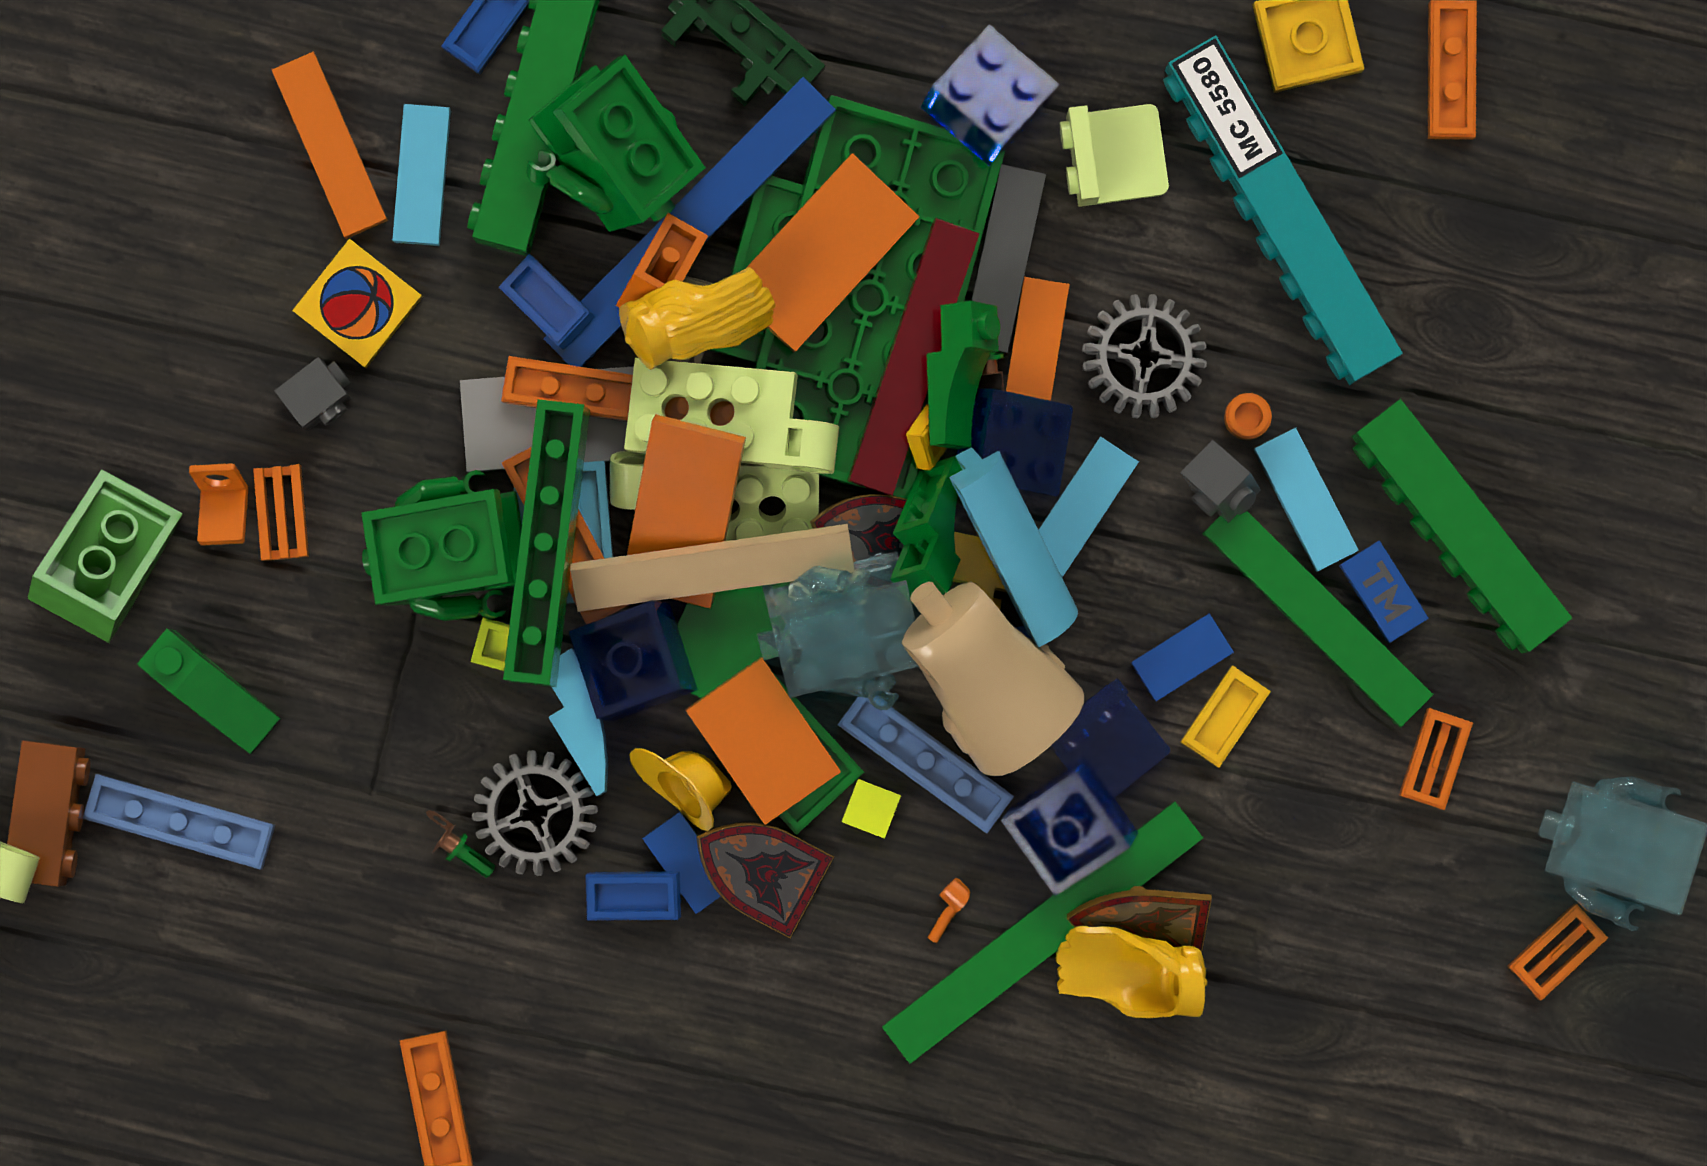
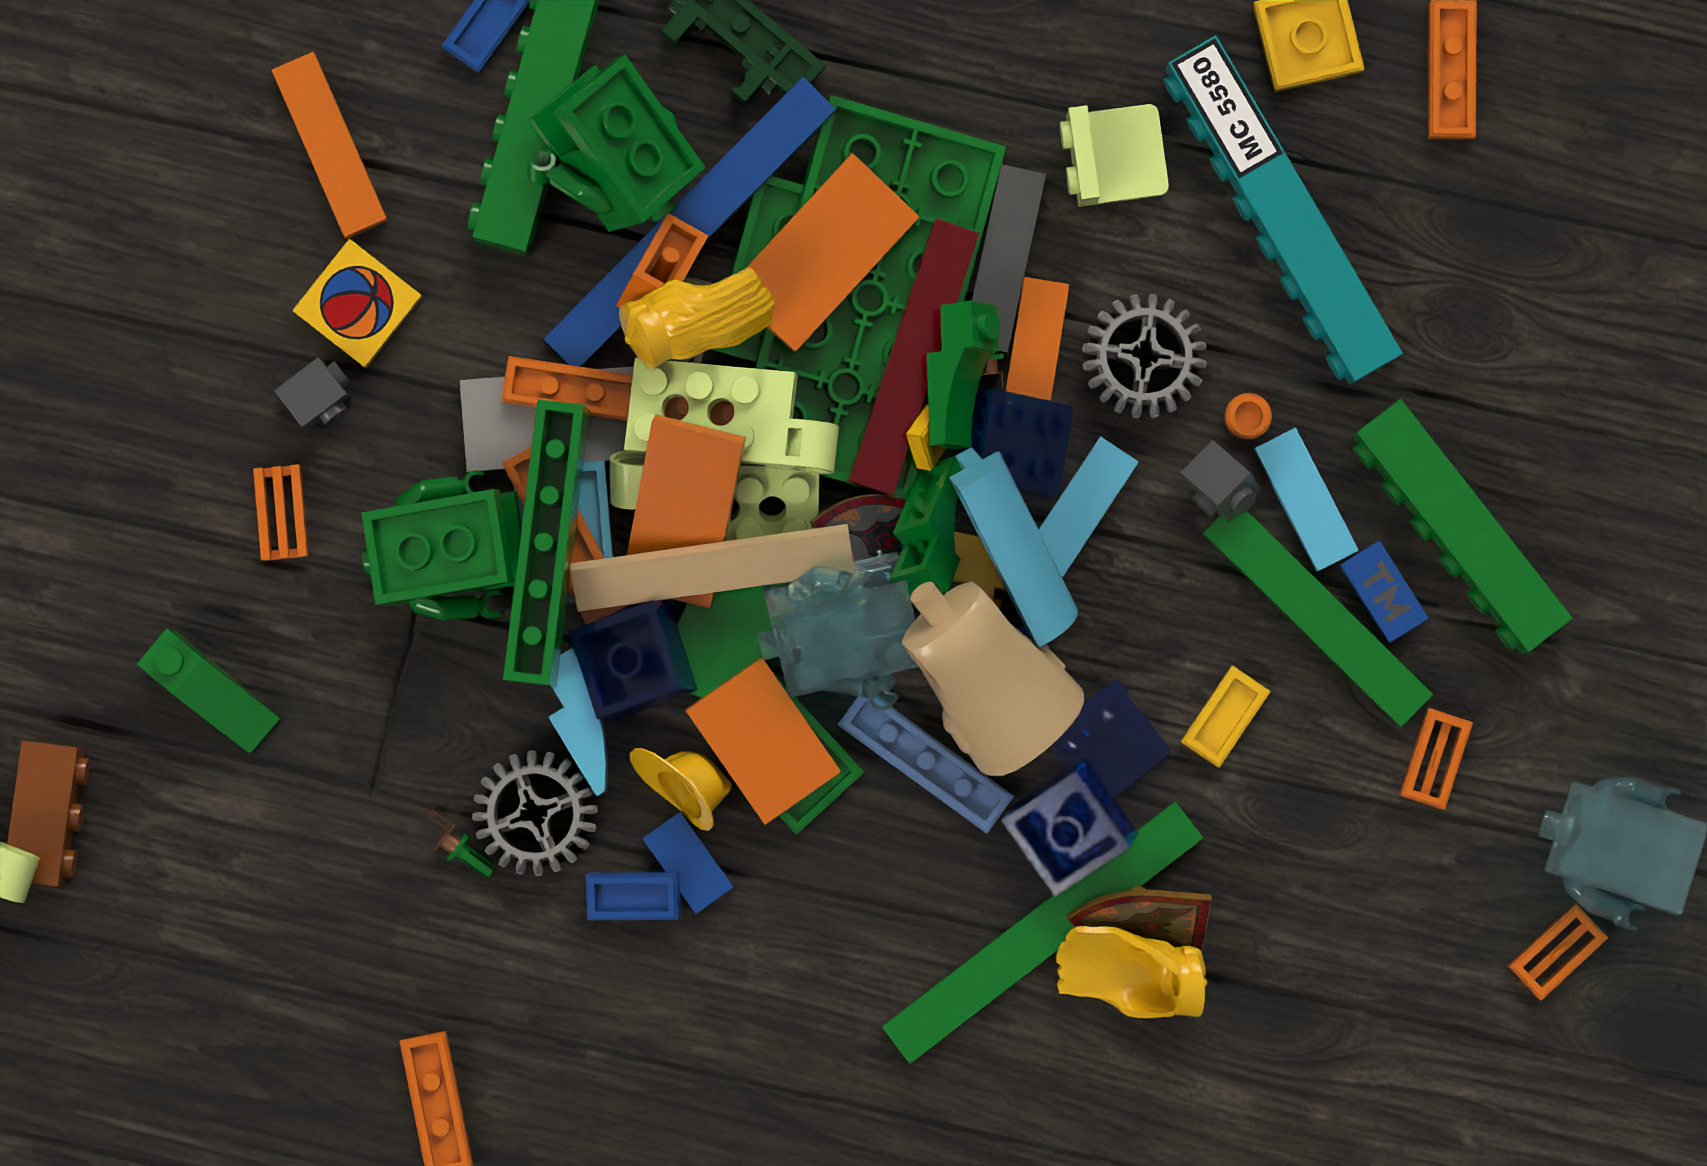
(103, 556): bright green slope -> none
(179, 821): medium blue tile -> none
(221, 504): orange bracket -> none
(421, 174): medium azure tile -> none
(491, 644): neon yellow tile -> none
(546, 301): blue tile -> none
(763, 872): shield -> none
(871, 808): neon yellow tile -> none
(956, 896): orange hand -> none
(989, 95): clear blue brick -> none
(1182, 657): blue tile -> none

